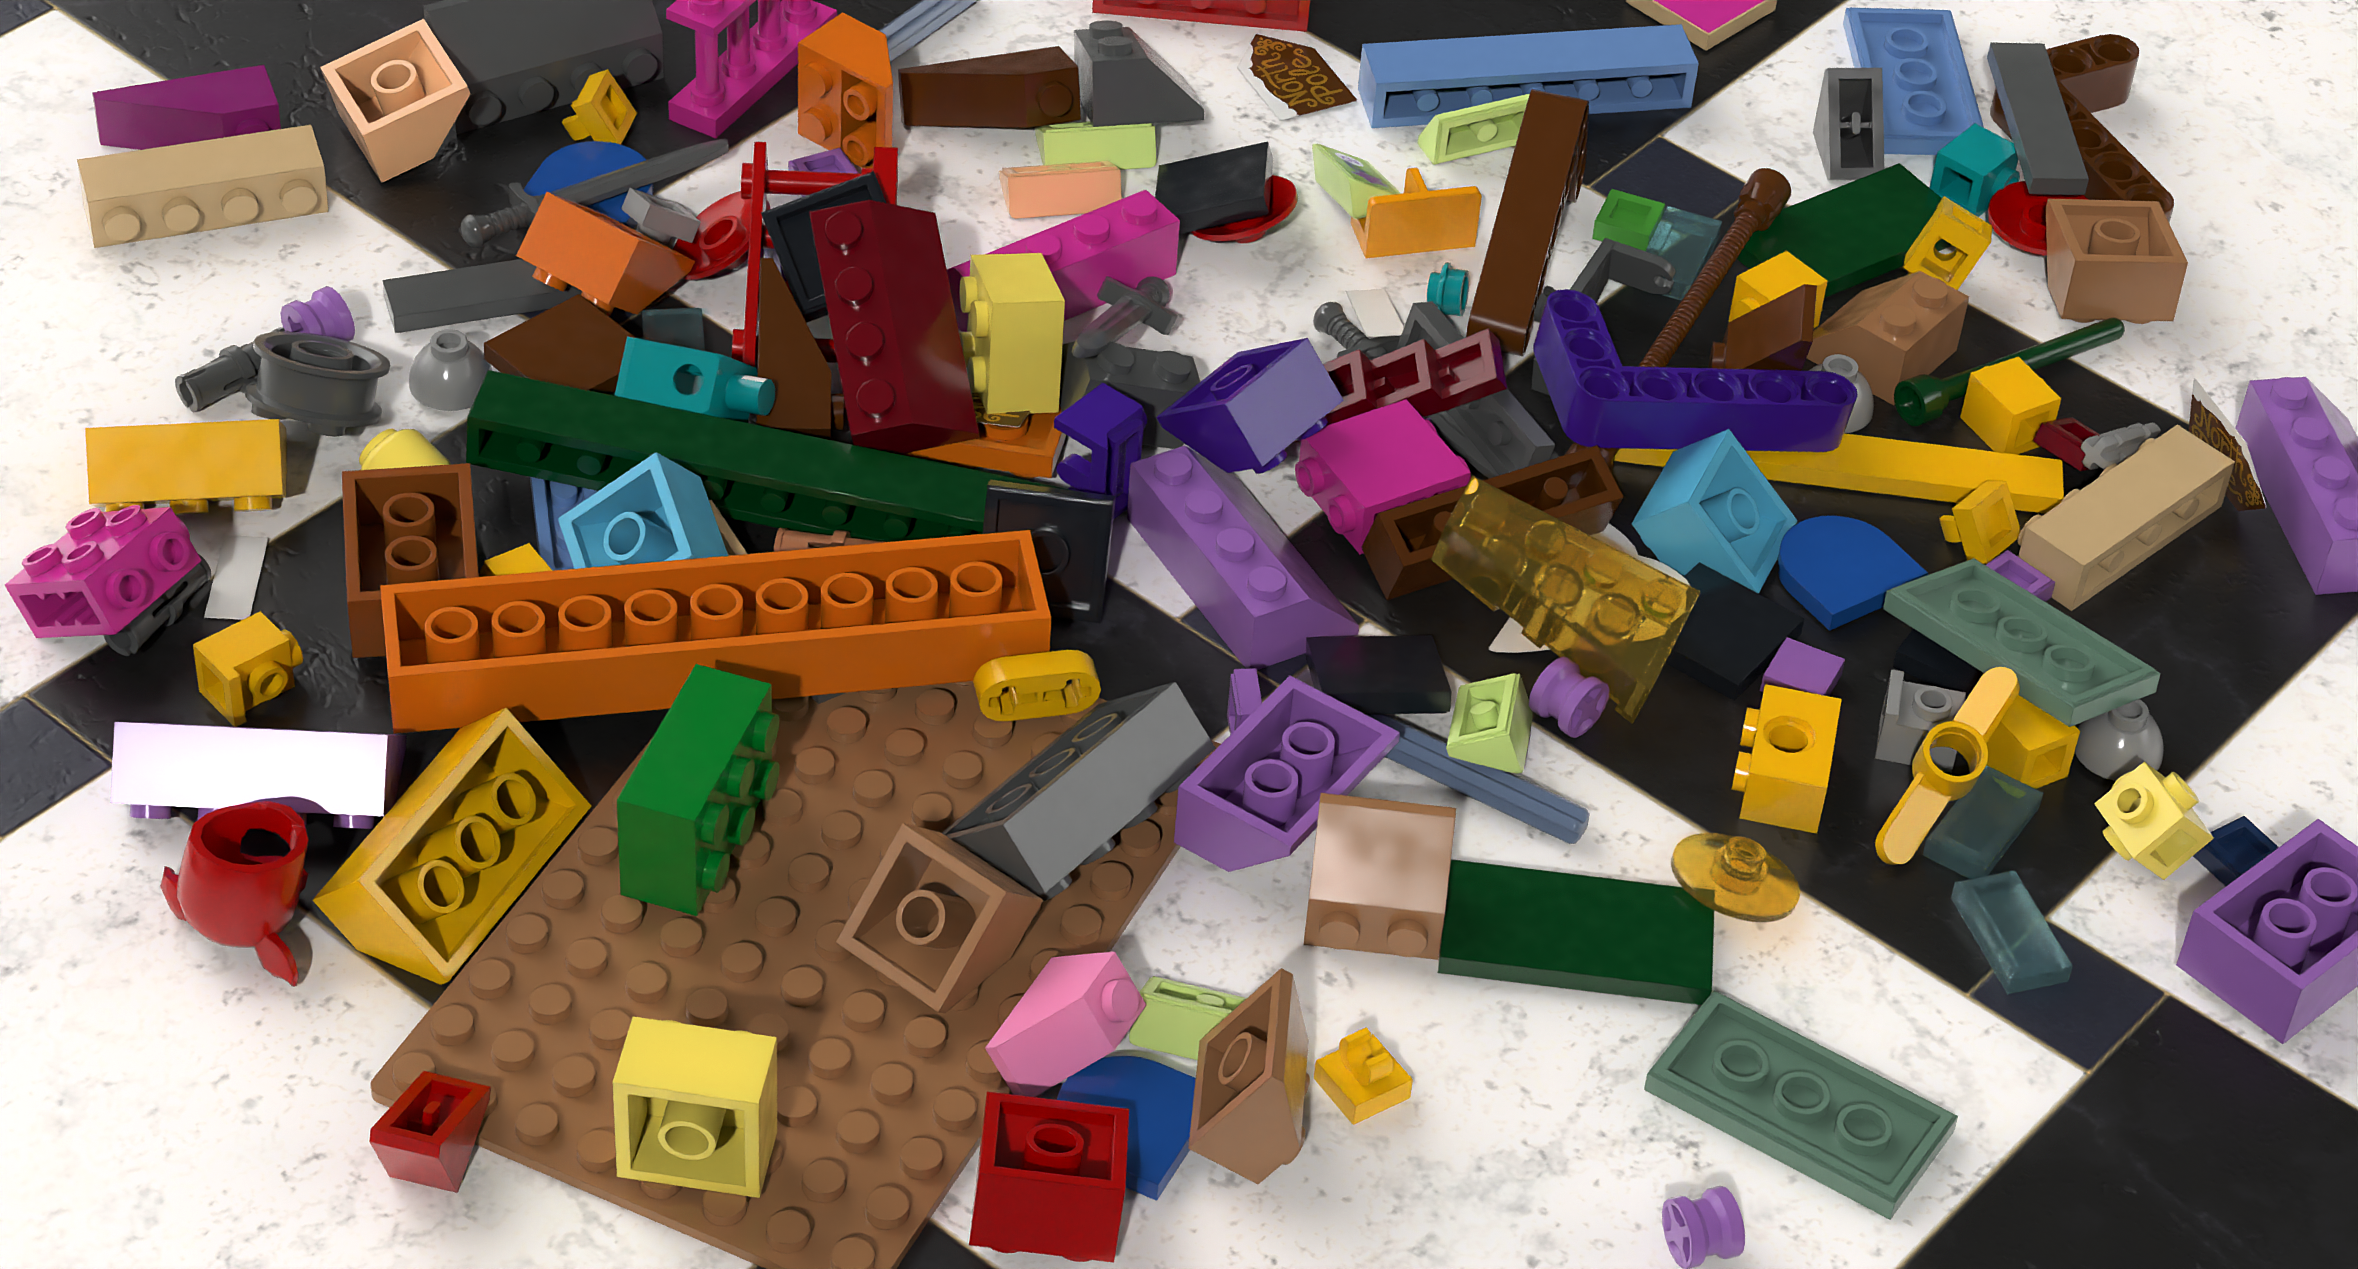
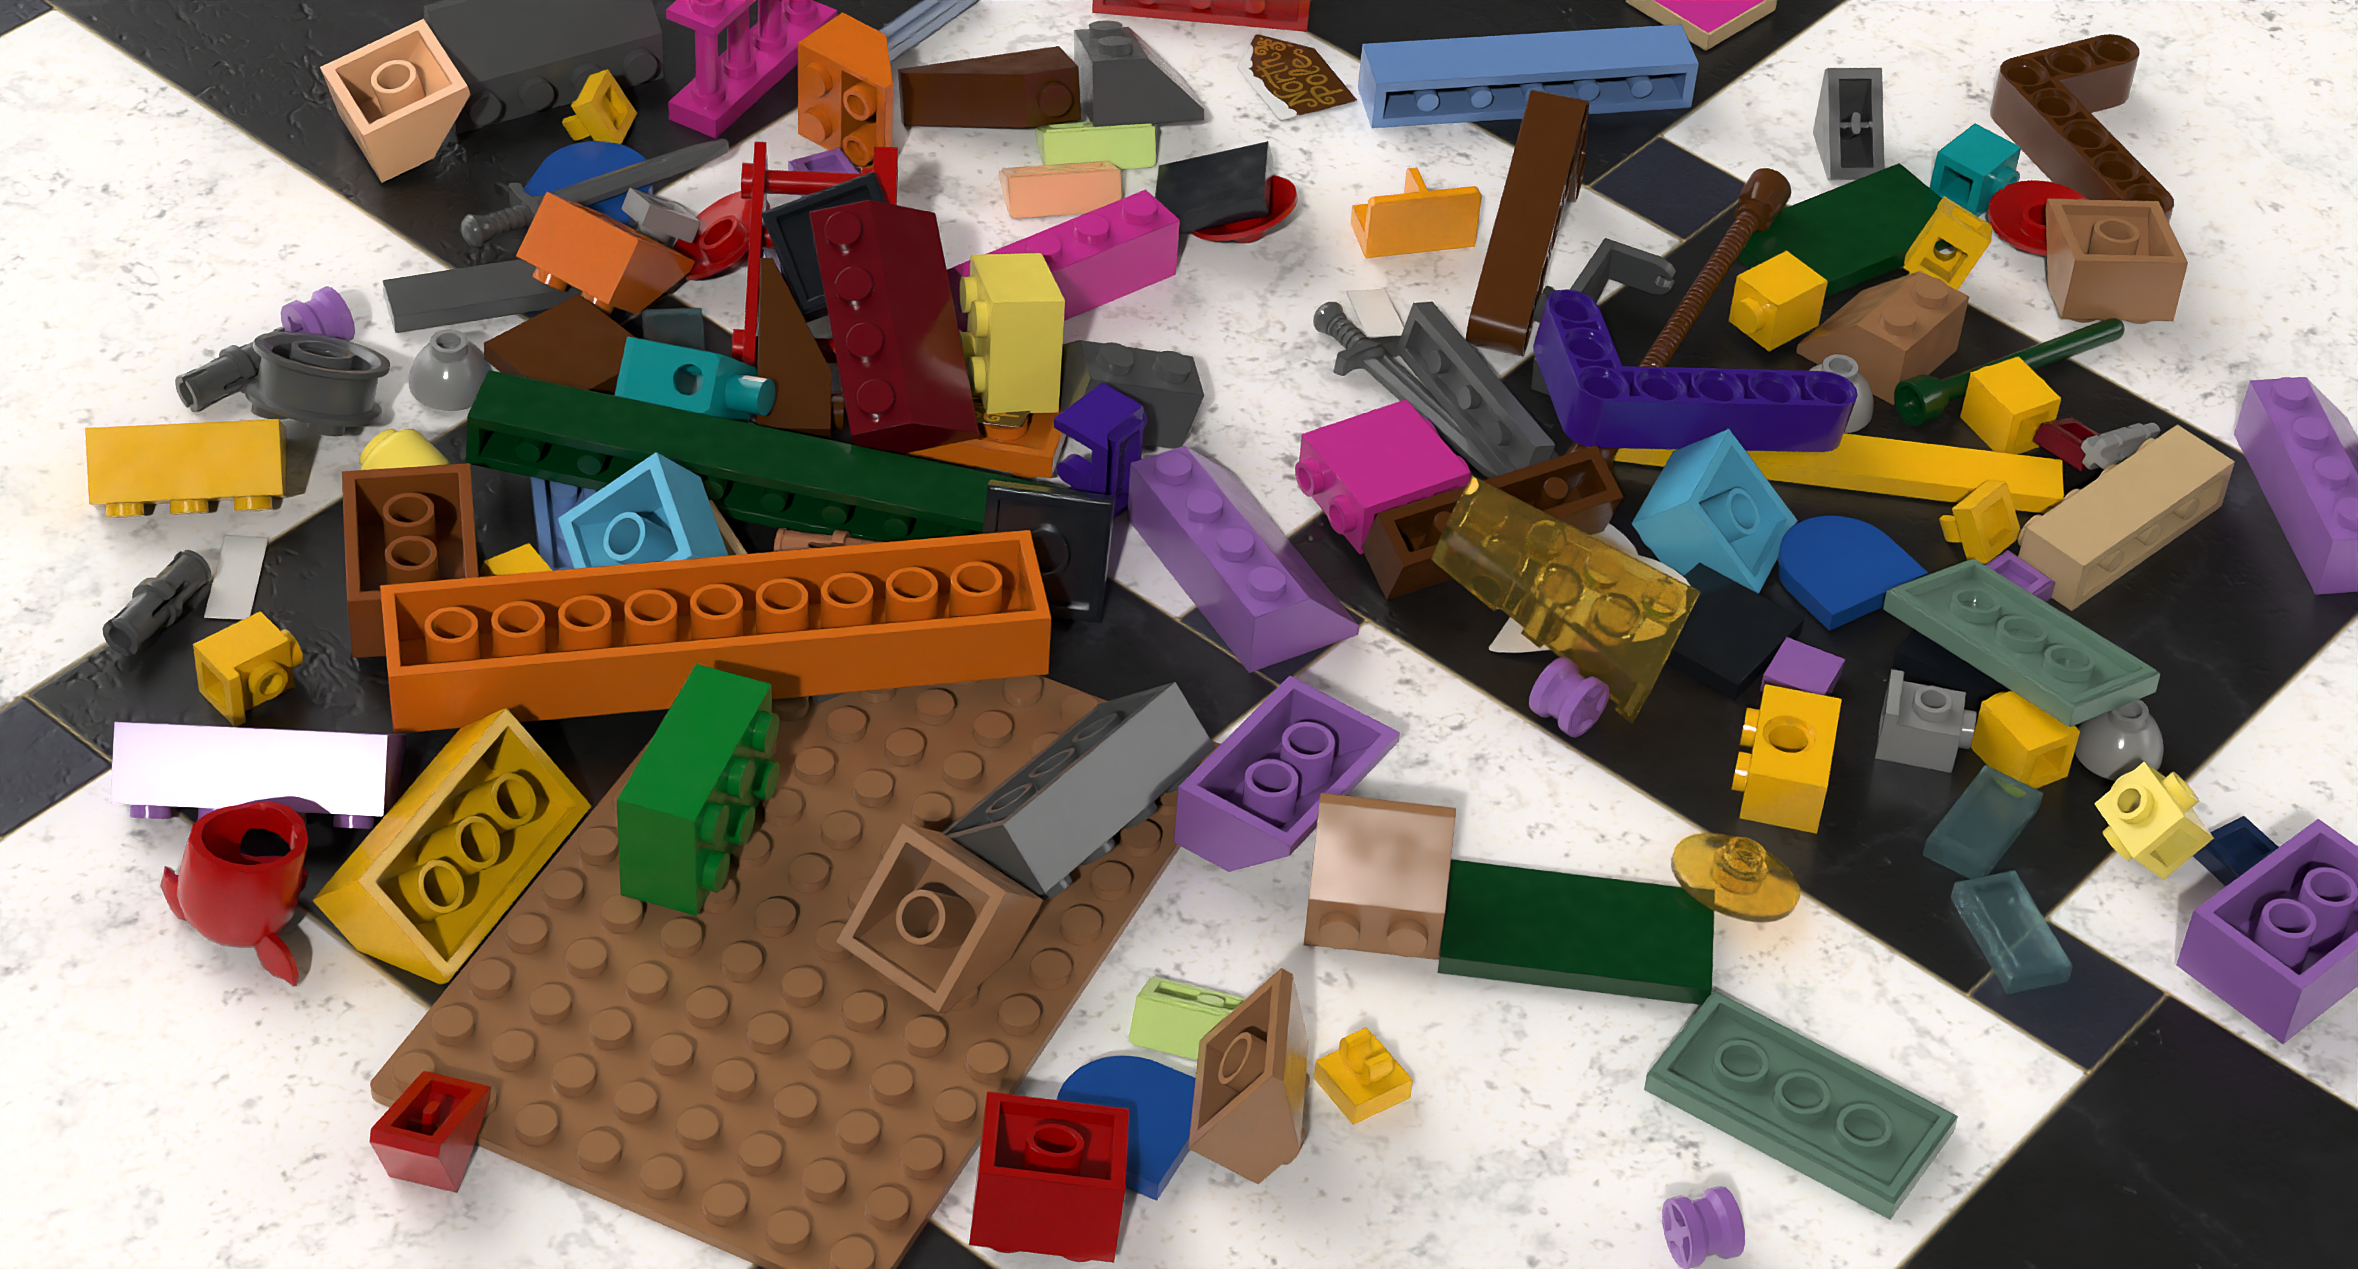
(102, 571): dark pink brick -> none
(187, 109): magenta slope -> none
(202, 186): tan brick -> none
(695, 1106): light yellow brick -> none
(1036, 685): yellow beam -> none
(1065, 1021): bright pink slope -> none
(1128, 310): dark grey sword -> none
(1243, 697): medium lavender tile -> none
(1255, 407): dark purple slope -> none
(1349, 179): yellowish green slope -> none
(1380, 673): black tile -> none
(1417, 372): dark red slope -> none
(1449, 290): teal plate -> none
(1473, 130): yellowish green slope -> none
(1487, 785): sand blue axle -> none
(1492, 724): yellowish green slope -> none
(1628, 219): bright green plate -> none
(1686, 243): clear light blue tile -> none
(1771, 335): reddish brown slope -> none
(1923, 75): medium blue tile -> none
(1931, 786): yellow piece -> none
(2037, 119): dark grey tile -> none
(2215, 429): sticker -> none

